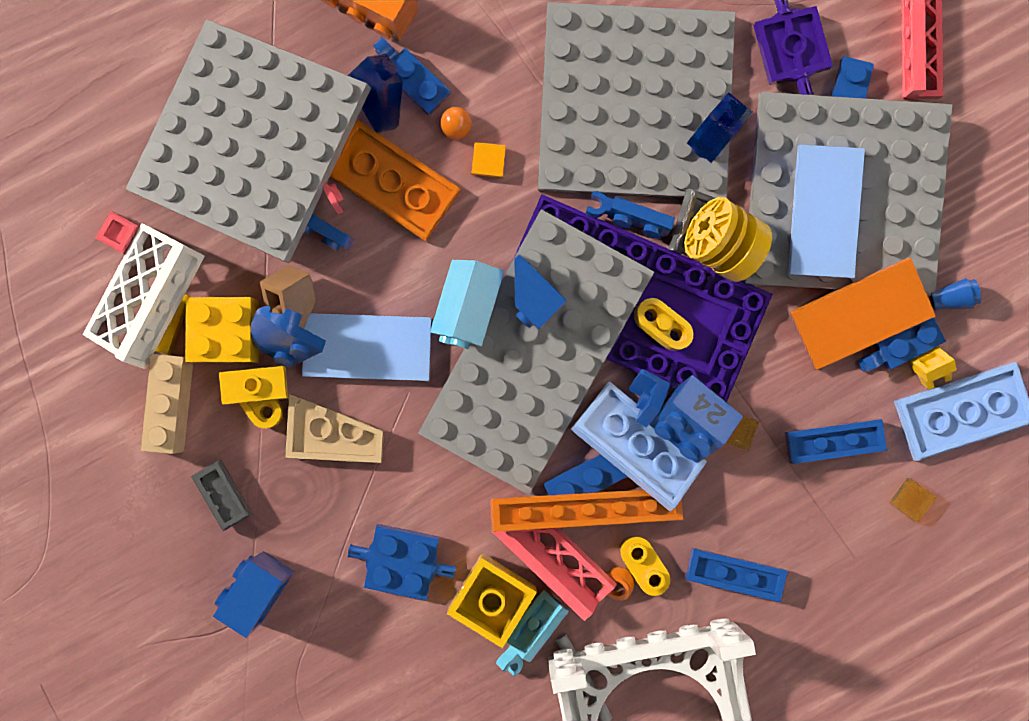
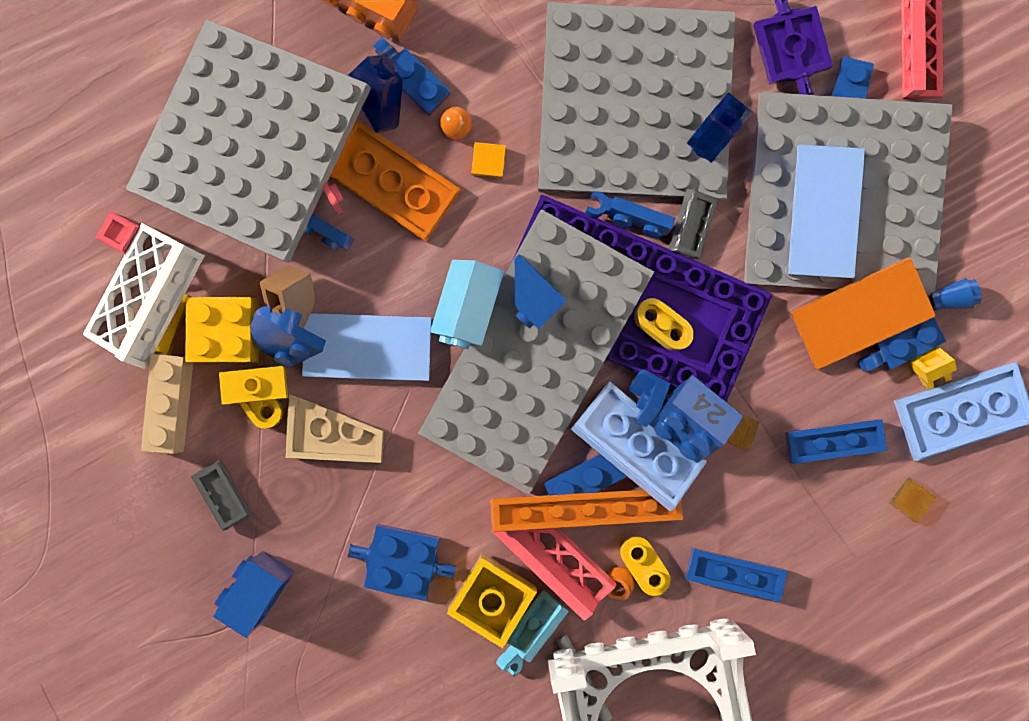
(728, 239): yellow wheel -> none

